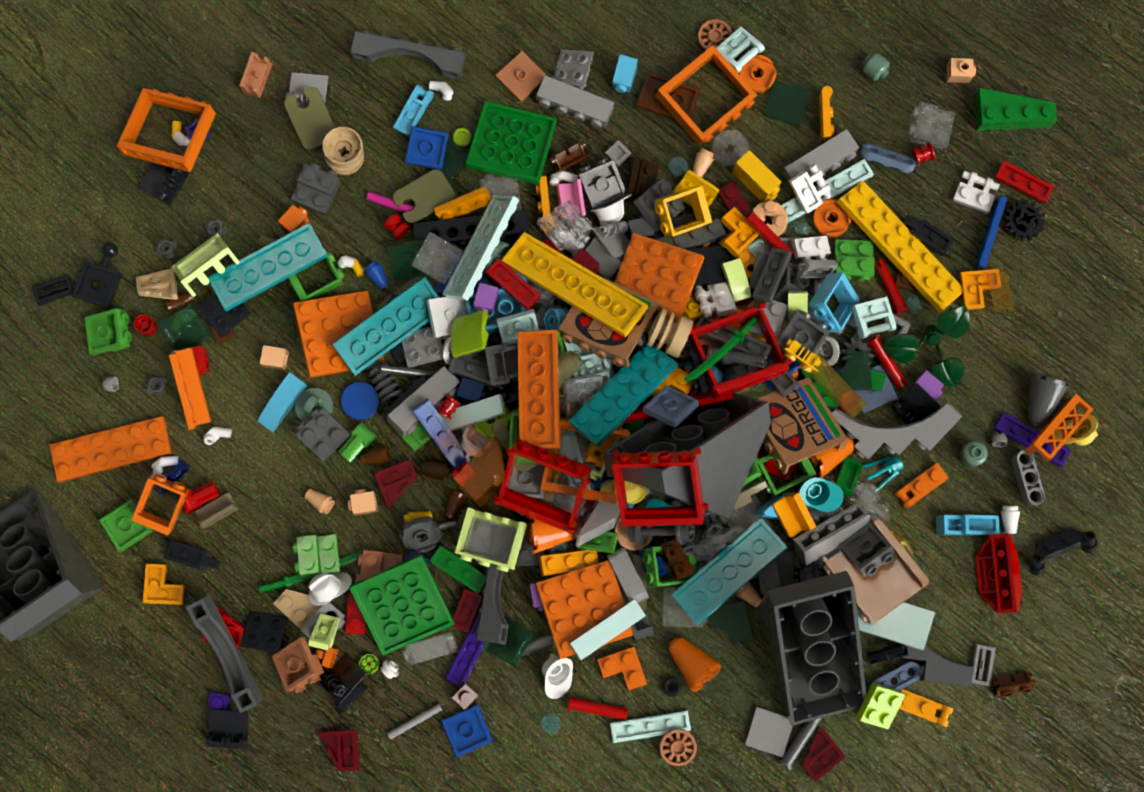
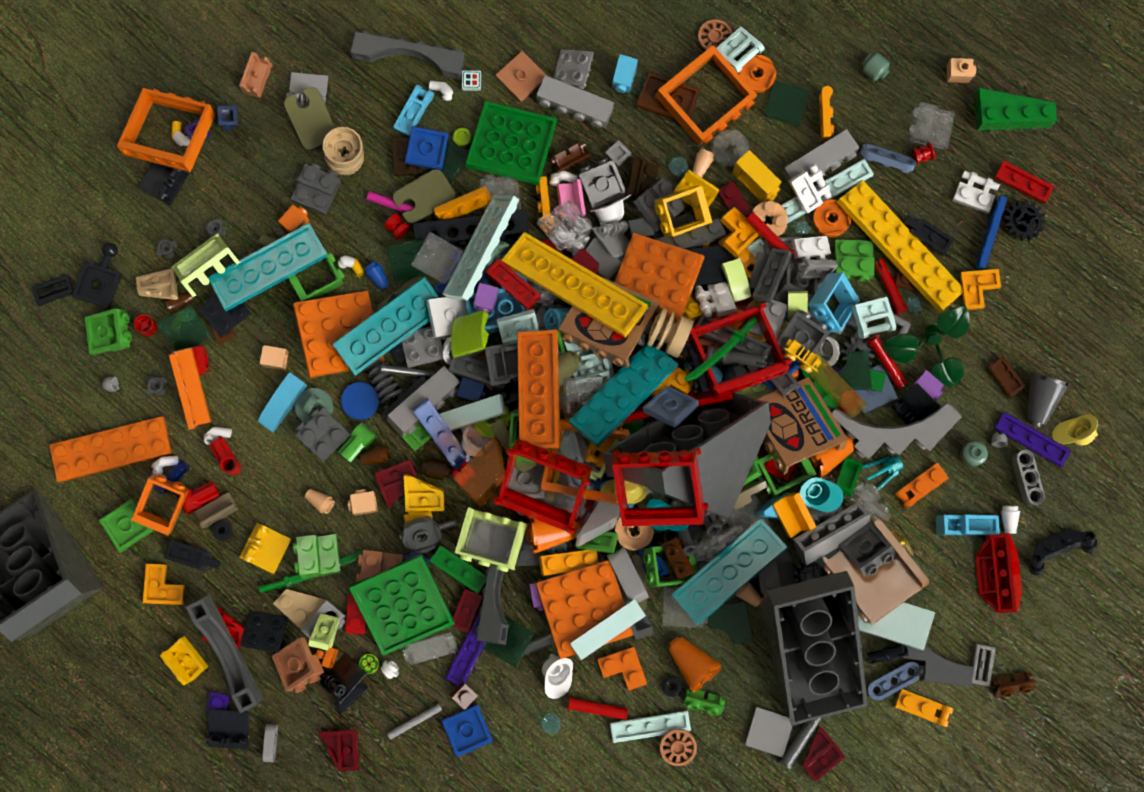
(184, 661): none -> yellow bracket
(224, 456): none -> red piece
(226, 117): none -> dark blue brick
(228, 531): none -> black plate
(265, 548): none -> yellow hinge
(270, 742): none -> light grey beam
(327, 587): white piece -> none
(400, 148): none -> dark brown plate
(422, 496): none -> yellow wing
(448, 407): red bush -> none
(454, 503): reddish brown cone -> none
(471, 80): none -> light aqua tile
(683, 533): dark grey piece -> none
(712, 705): none -> bright green hinge
(880, 705): plate -> none
(1000, 291): clear yellow panel -> none
(1006, 377): none -> reddish brown plate
(1052, 425): orange fence -> none

